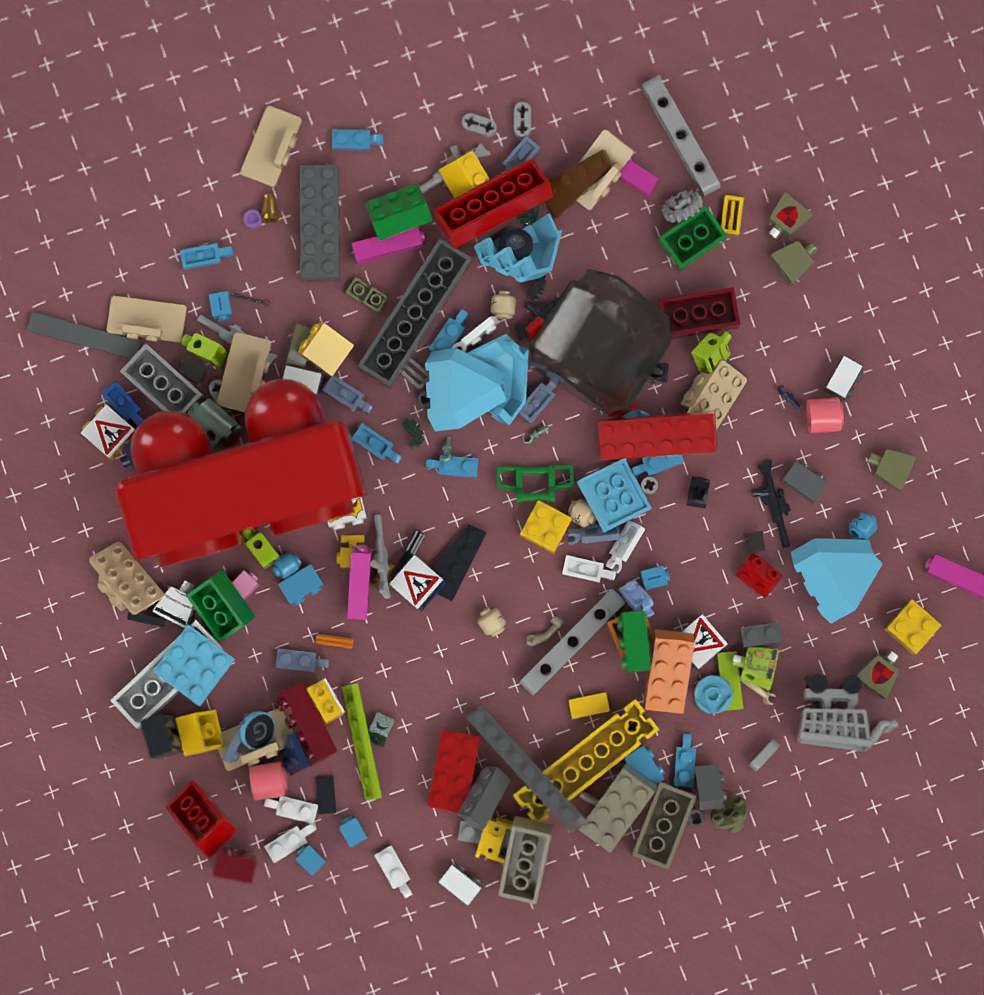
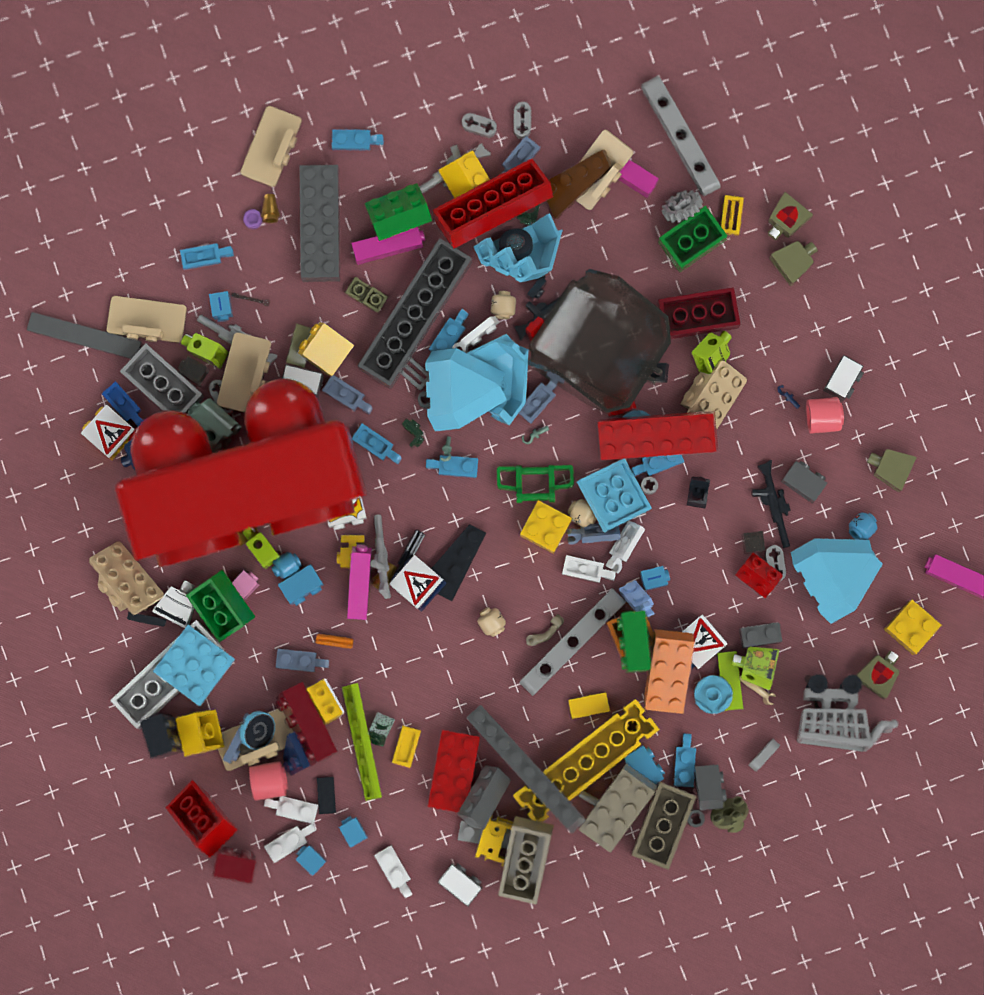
(406, 746): none -> yellow tile
(780, 559): none -> light grey beam

